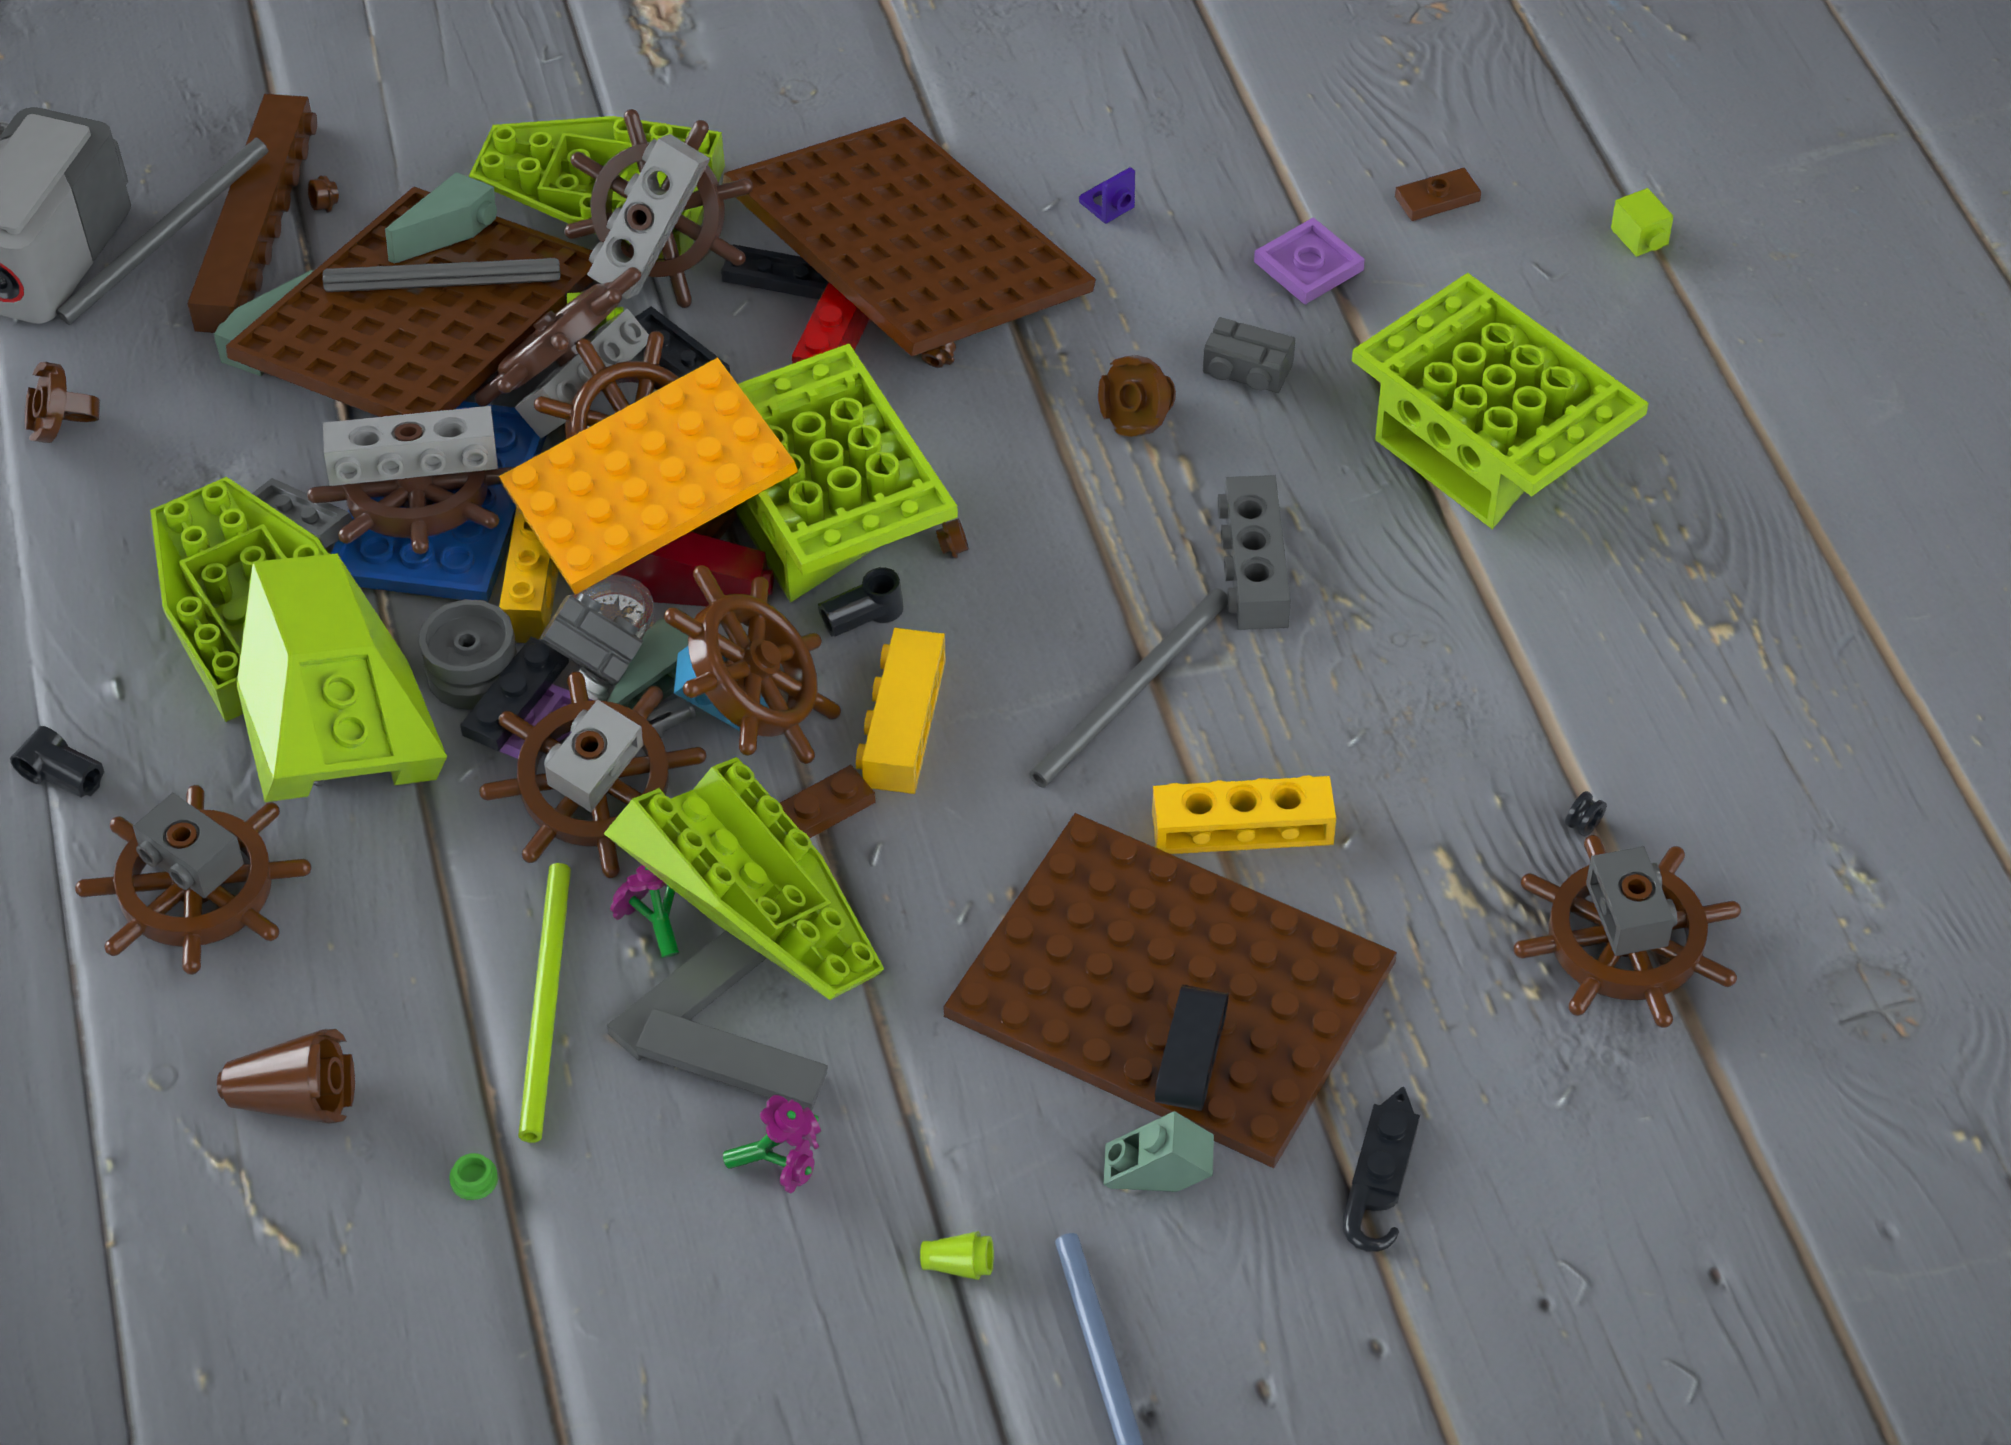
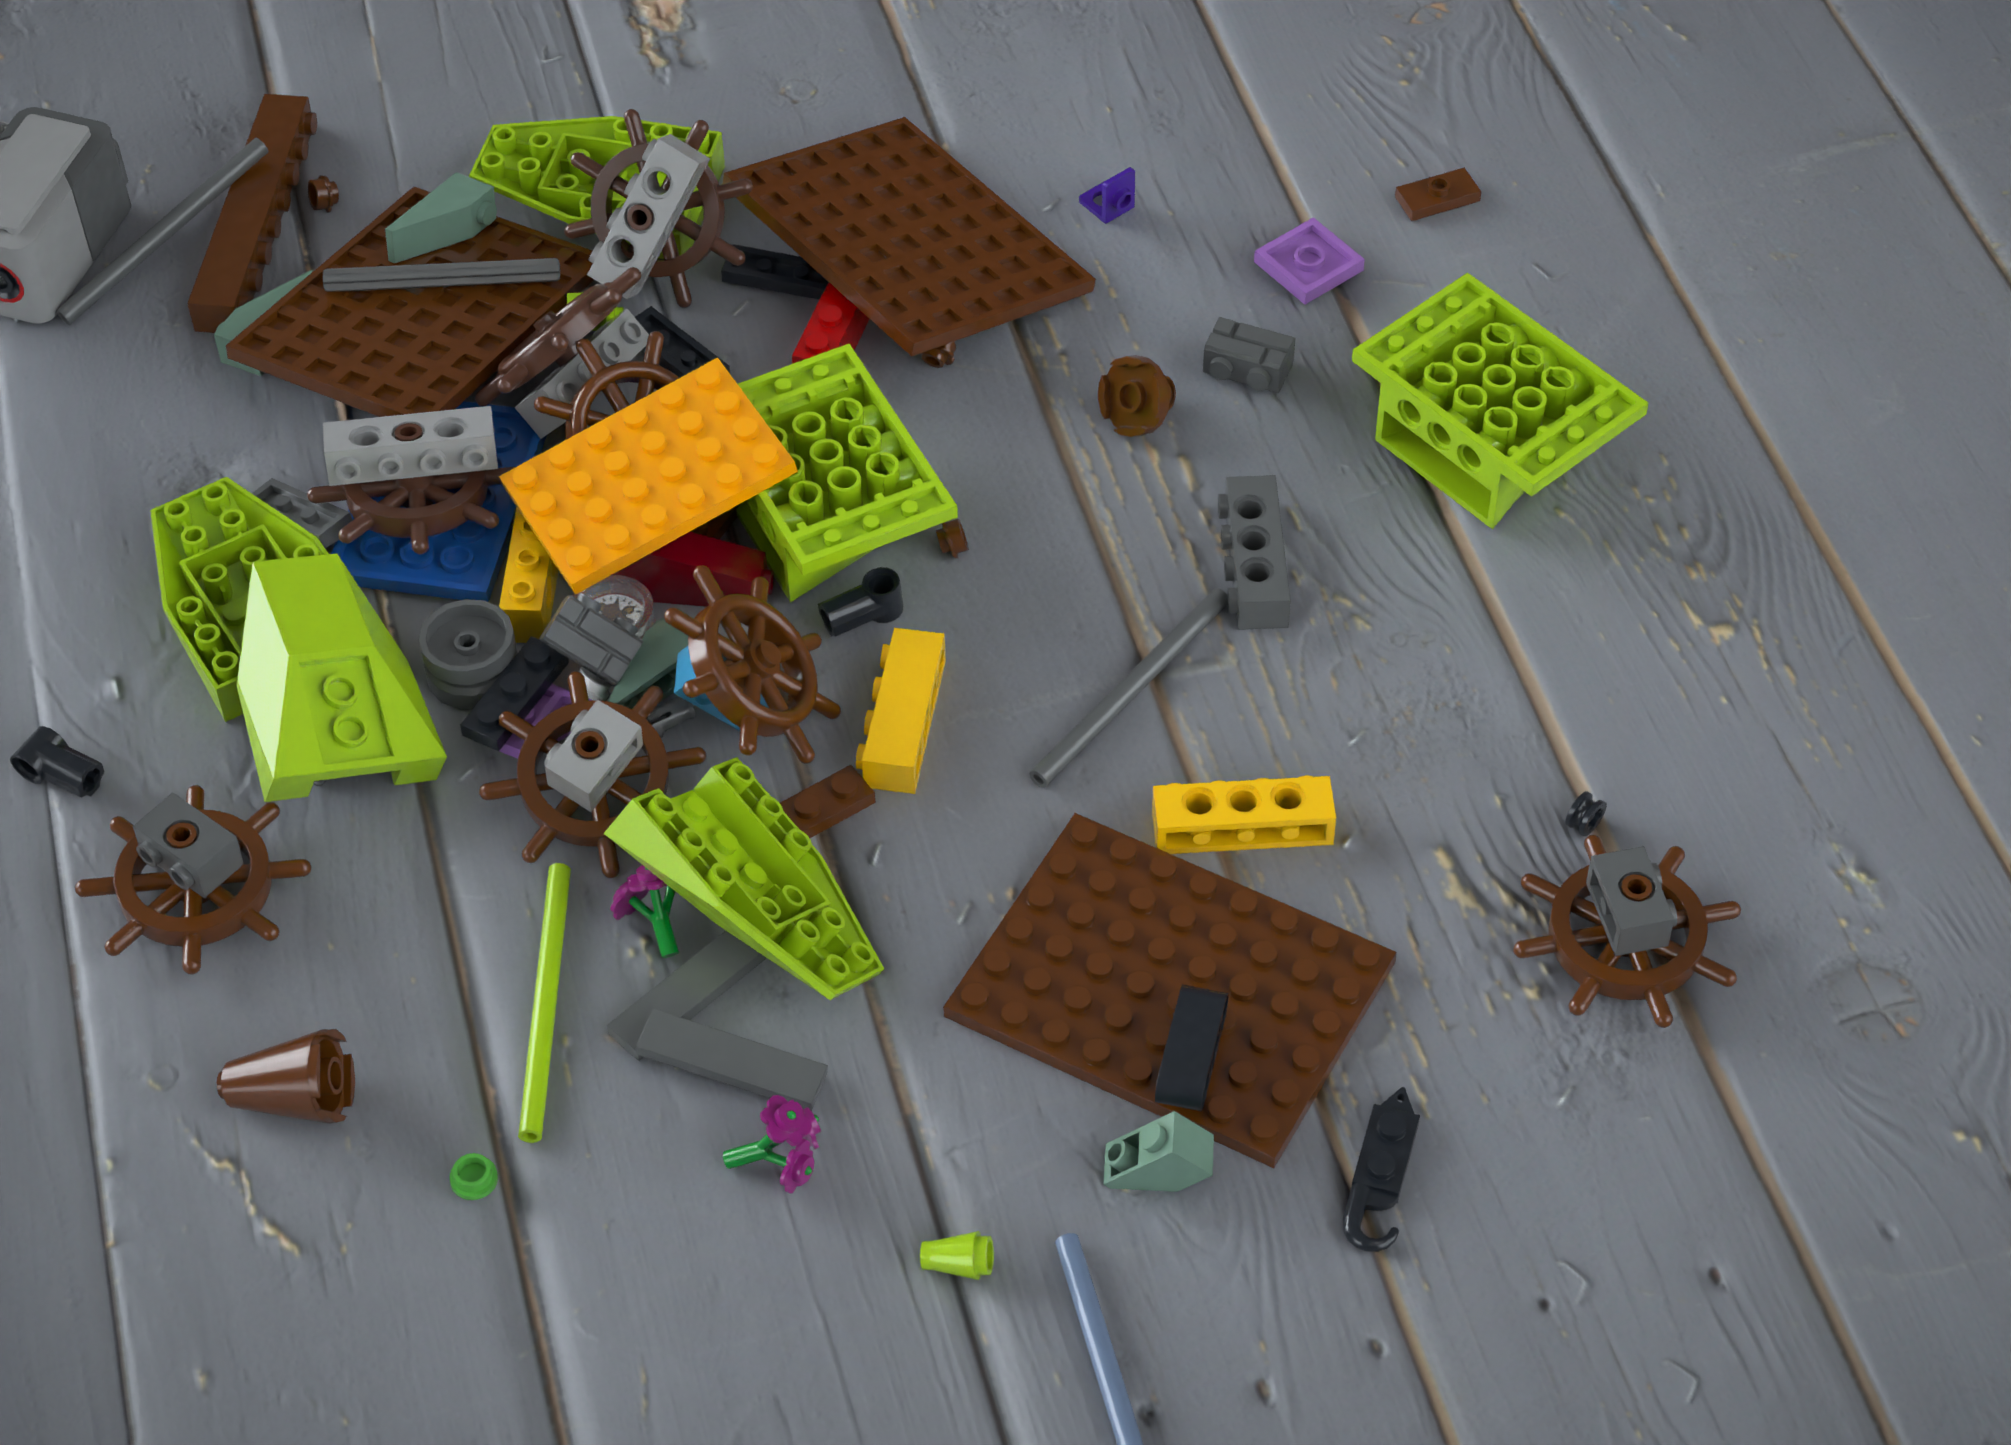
(52, 403): reddish brown tile -> none
(1642, 222): lime brick -> none

